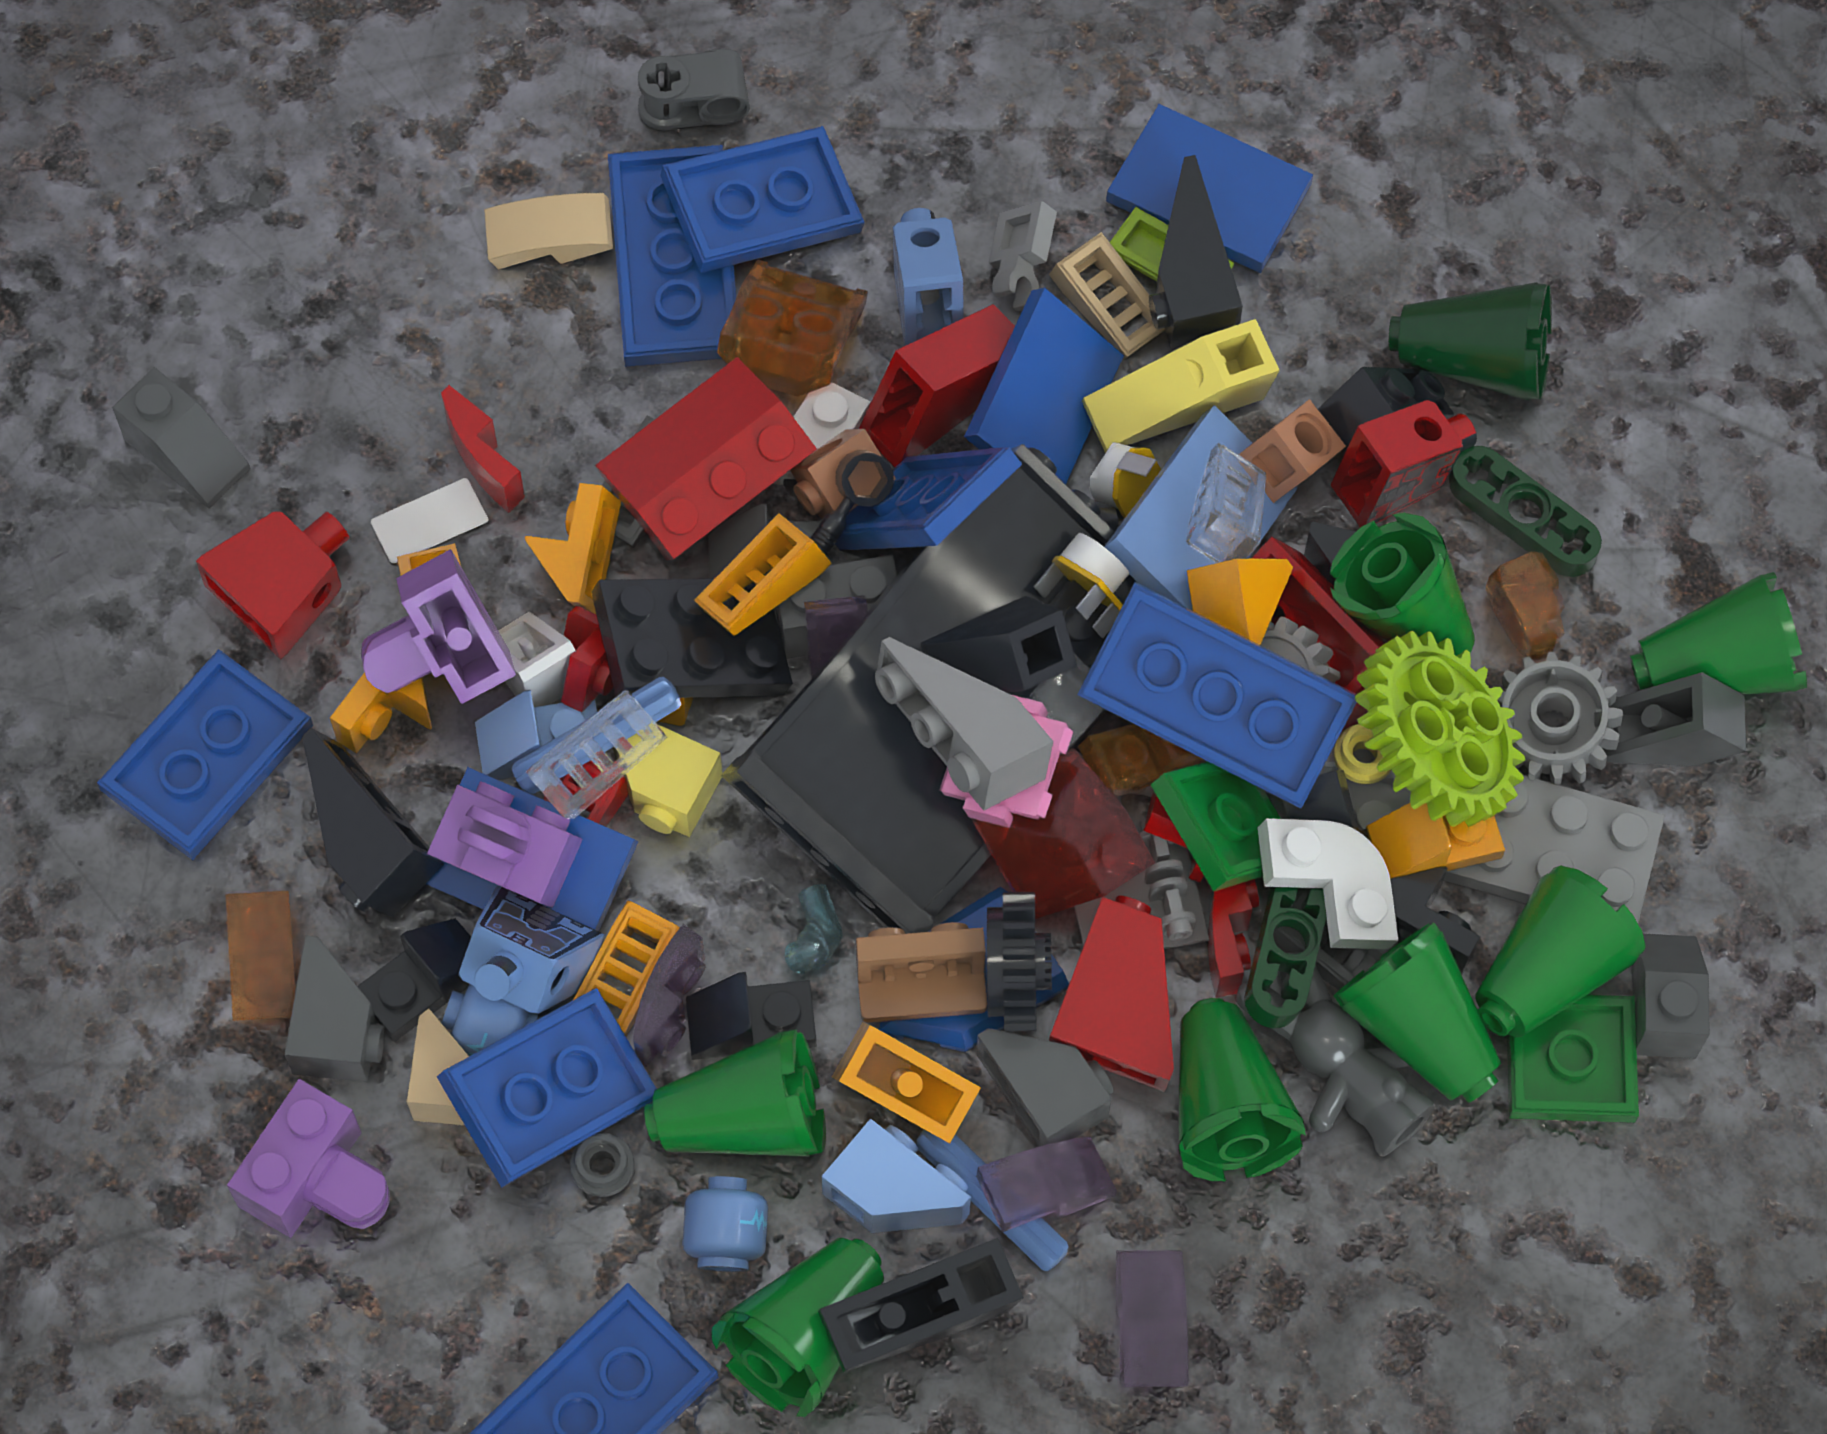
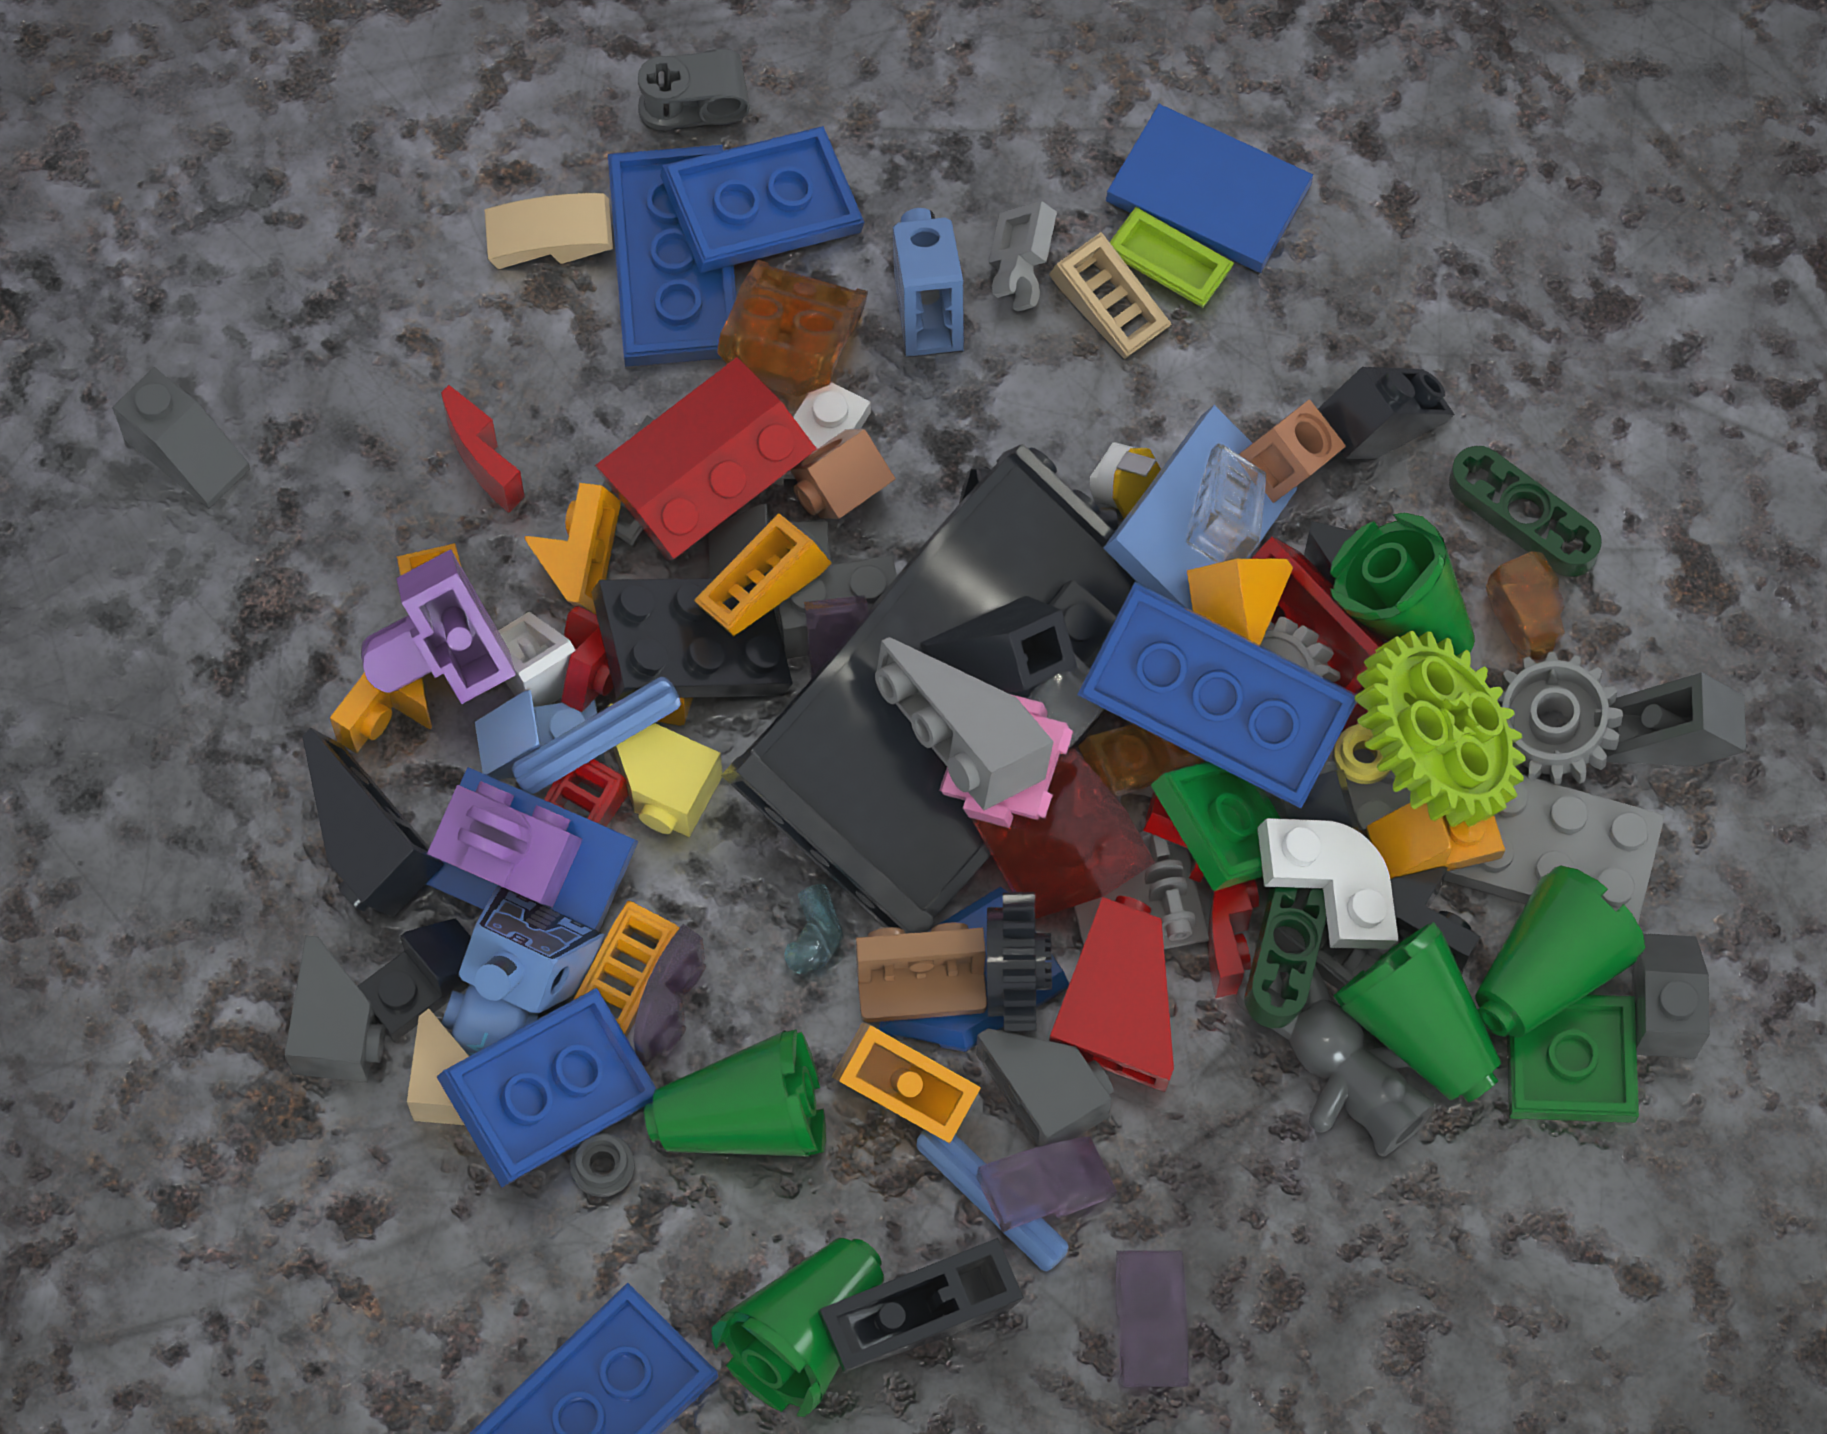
(205, 754): blue tile -> none
(260, 955): clear orange slope -> none
(276, 576): red torso -> none
(308, 1163): medium lavender brick -> none
(429, 520): white sticker -> none
(563, 754): clear slope -> none
(725, 1225): medium blue head -> none
(736, 1015): black slope -> none
(835, 522): black piece -> none
(891, 1187): light blue slope -> none
(928, 499): blue tile -> none
(935, 384): red slope -> none
(1042, 382): blue tile -> none
(1095, 571): piece -> none
(1174, 391): light yellow slope -> none
(1194, 275): black slope -> none
(1231, 1097): green cone -> none
(1400, 460): red torso -> none
(1480, 338): dark green cone -> none
(1736, 639): green cone -> none

